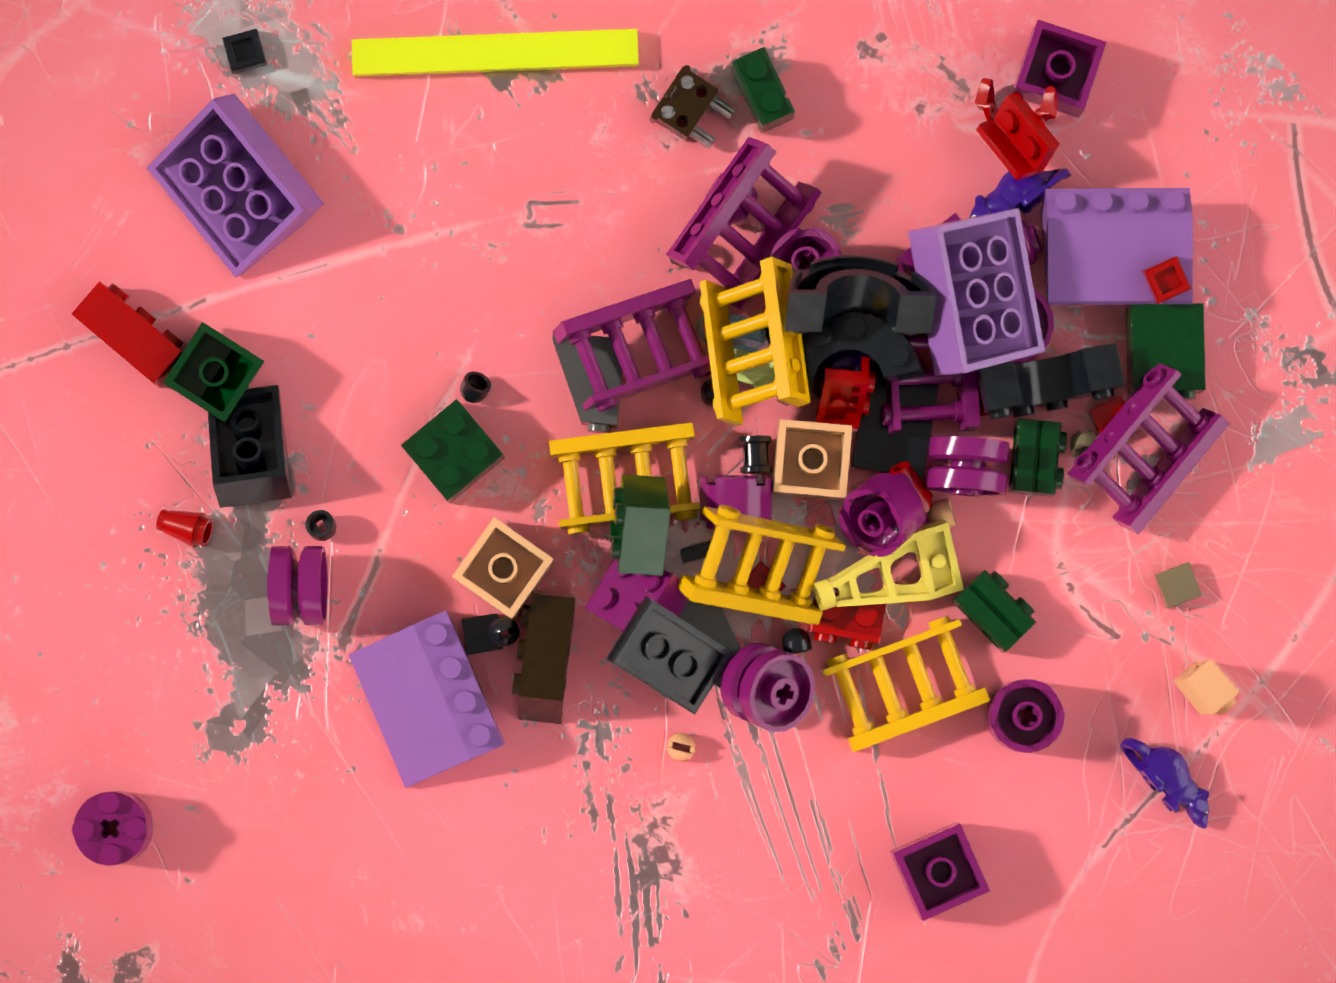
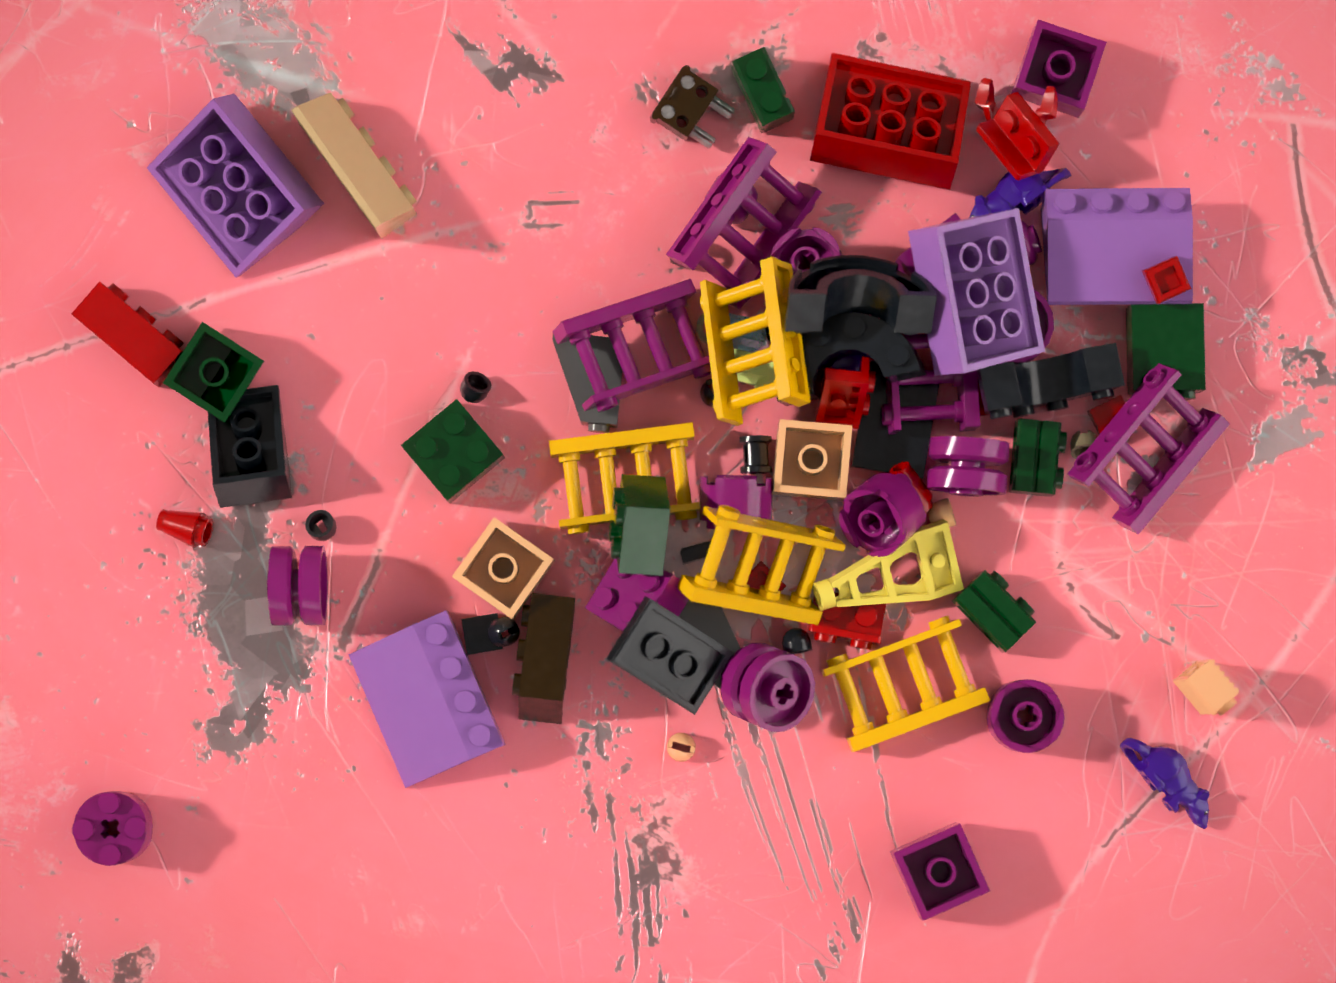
(244, 51): black tile -> none
(355, 164): none -> tan slope
(495, 52): neon yellow tile -> none
(891, 121): none -> red slope
(1177, 585): dark tan tile -> none

